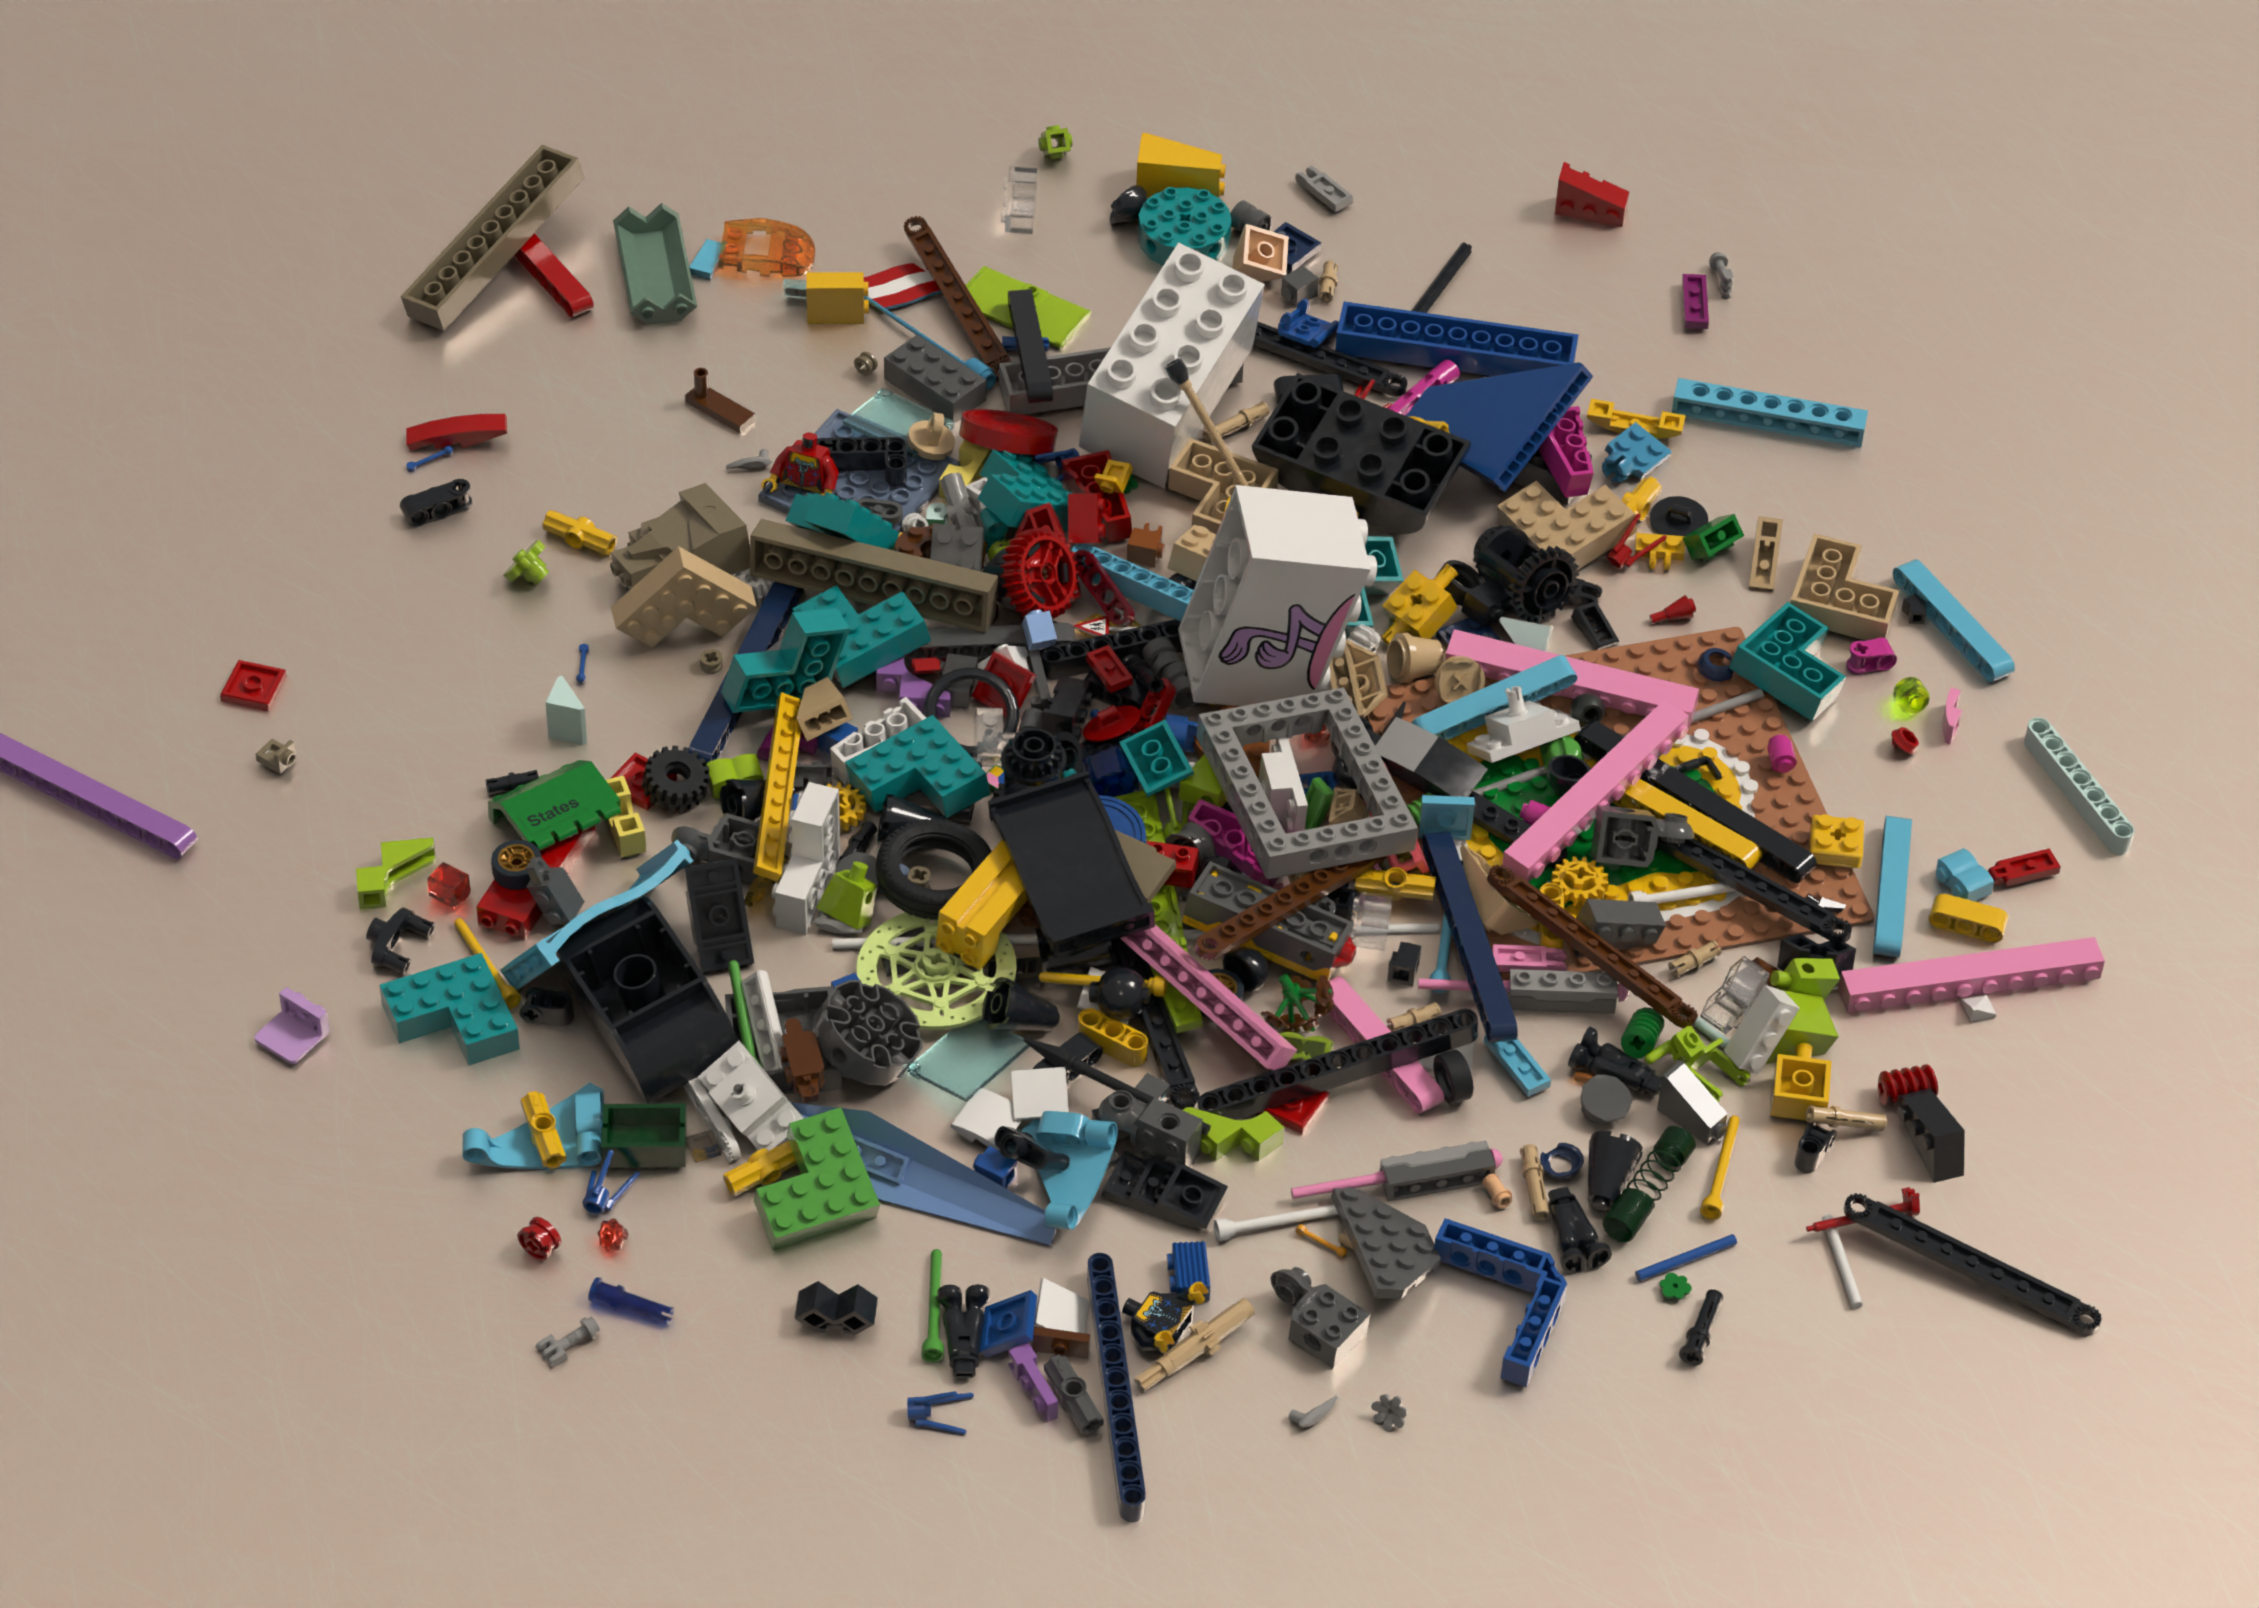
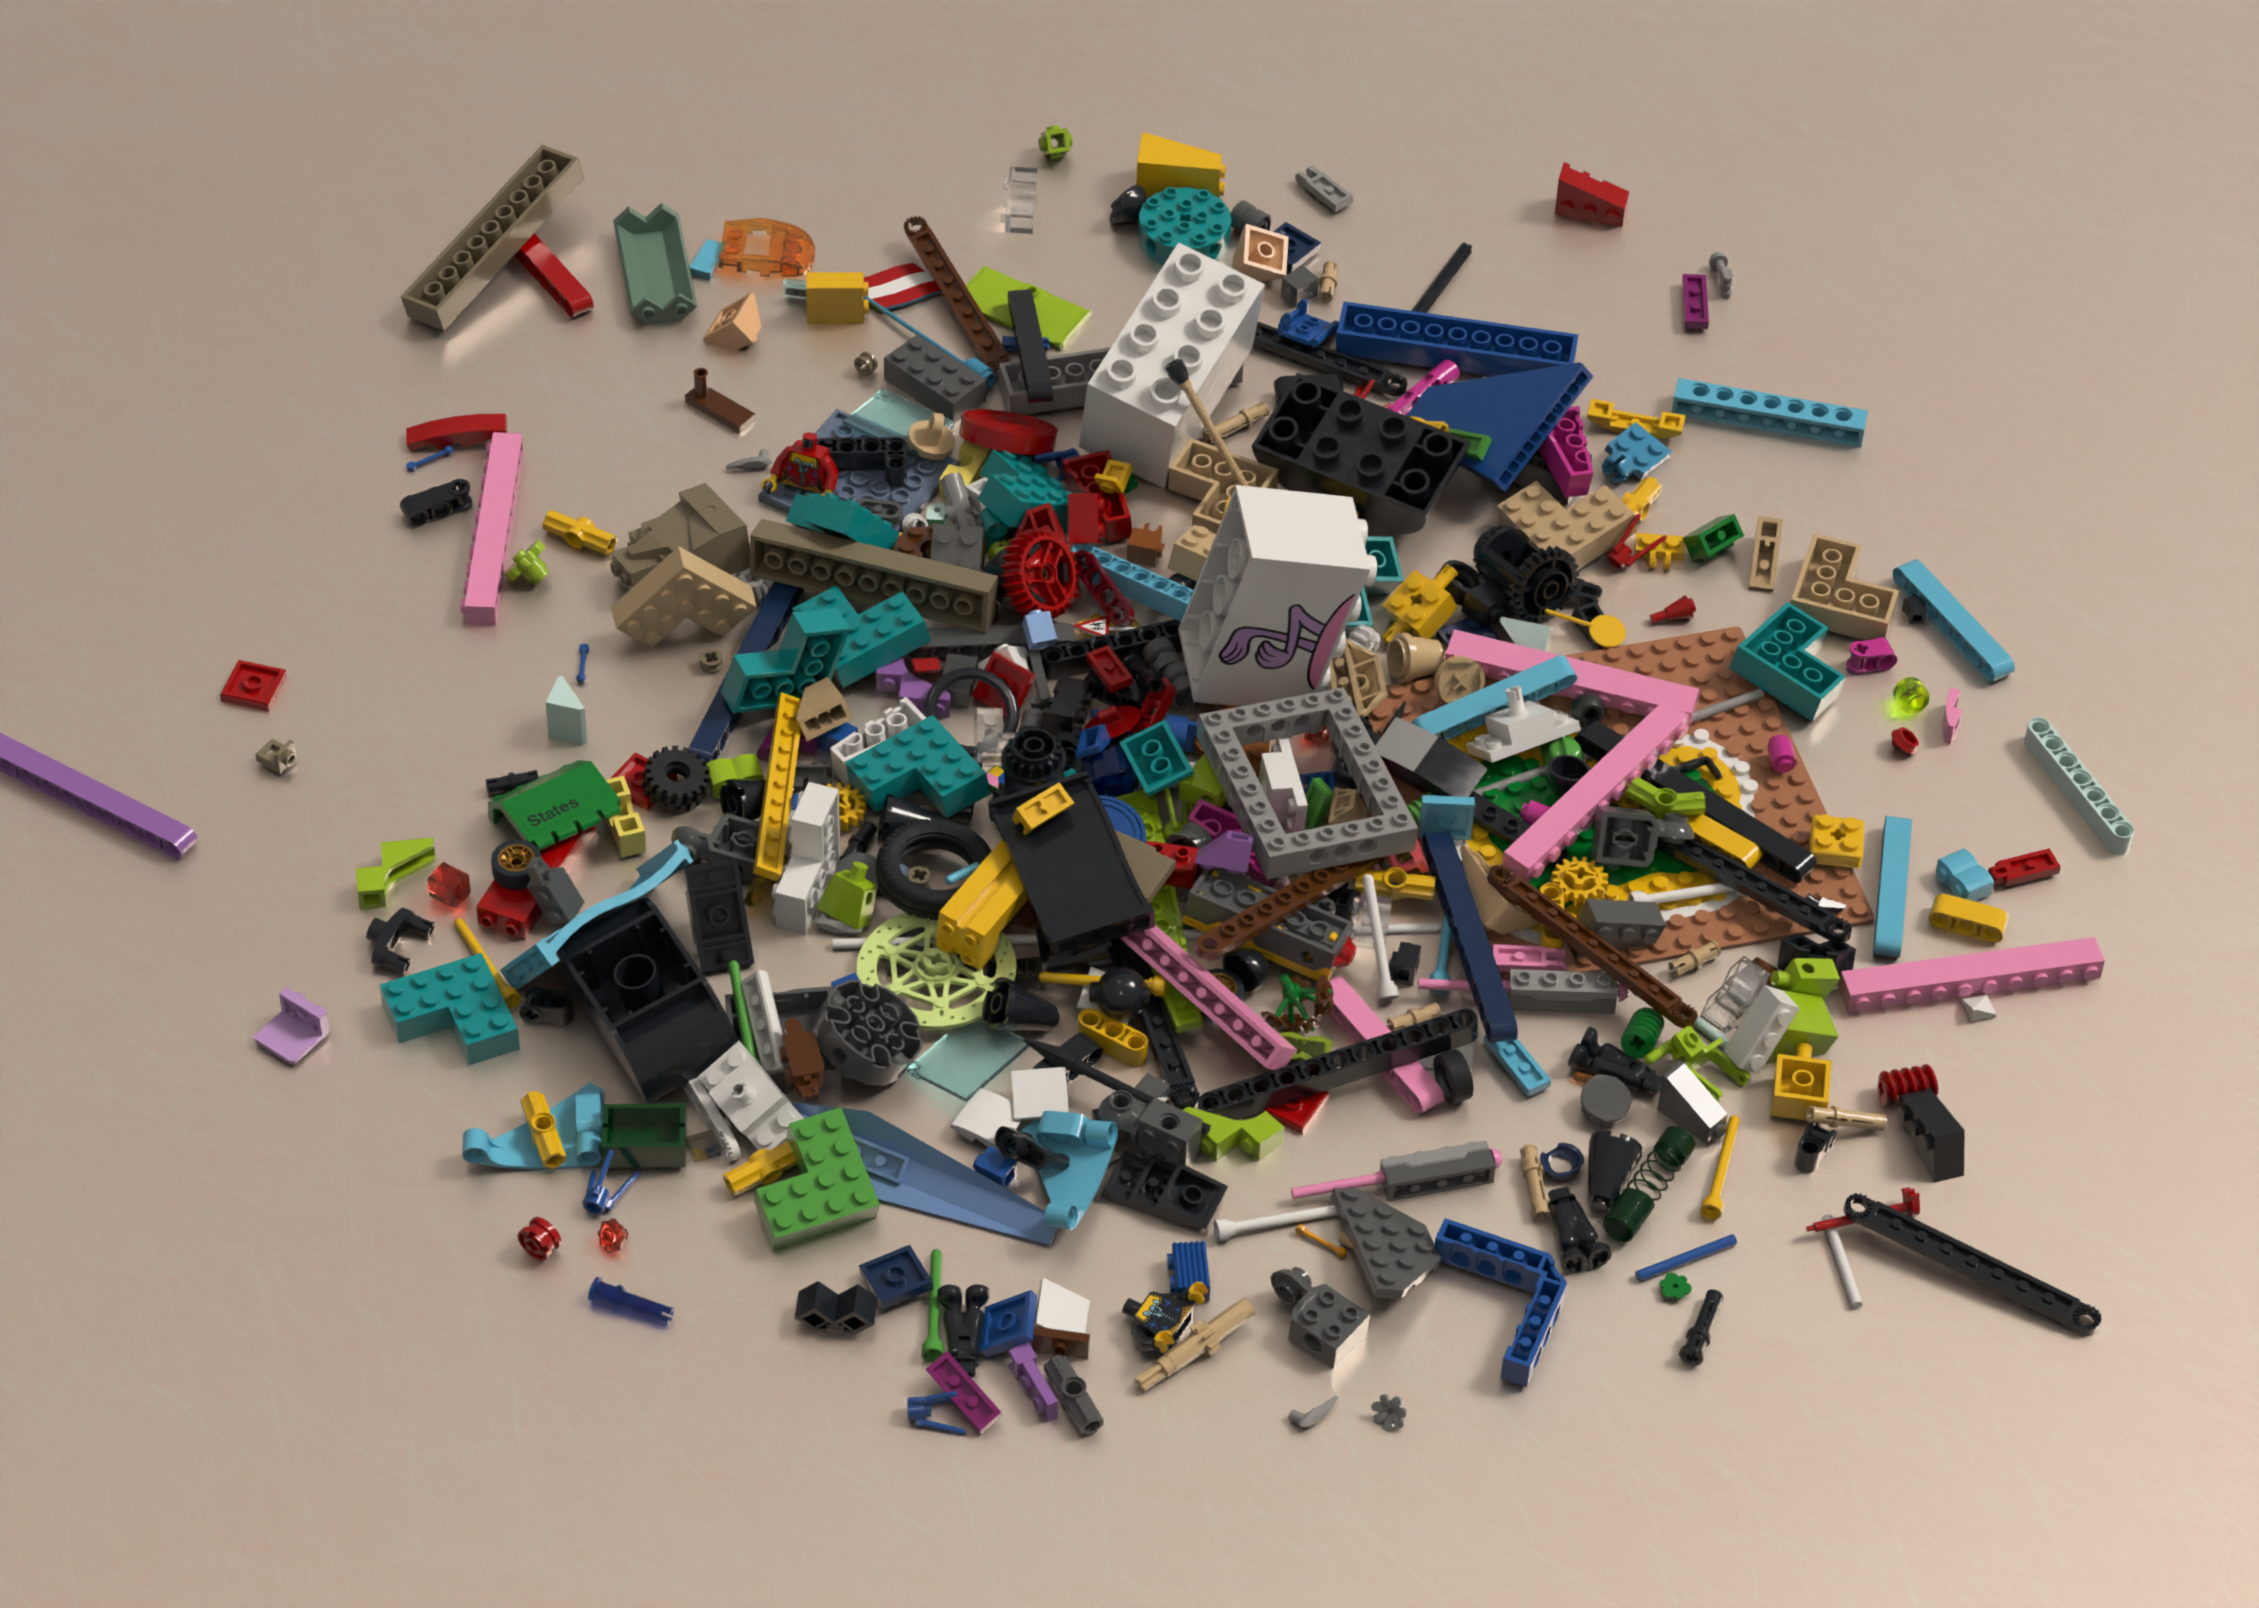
(493, 528): none -> bright pink brick
(554, 1350): light grey hinge -> none
(736, 324): none -> light nougat slope
(896, 1277): none -> dark blue plate
(960, 874): none -> medium azure piece
(969, 1397): none -> magenta plate
(1042, 808): none -> yellow hinge
(1092, 741): none -> blue slope
(1116, 1388): dark blue beam -> none
(1228, 852): none -> medium lavender slope
(1386, 989): none -> white piece
(1479, 443): none -> bright green tile
(1500, 1196): light nougat pin -> none
(1603, 629): none -> yellow piece
(1665, 800): none -> lime piece
(1677, 516): black shield -> none
(1711, 671): dark blue piece -> none

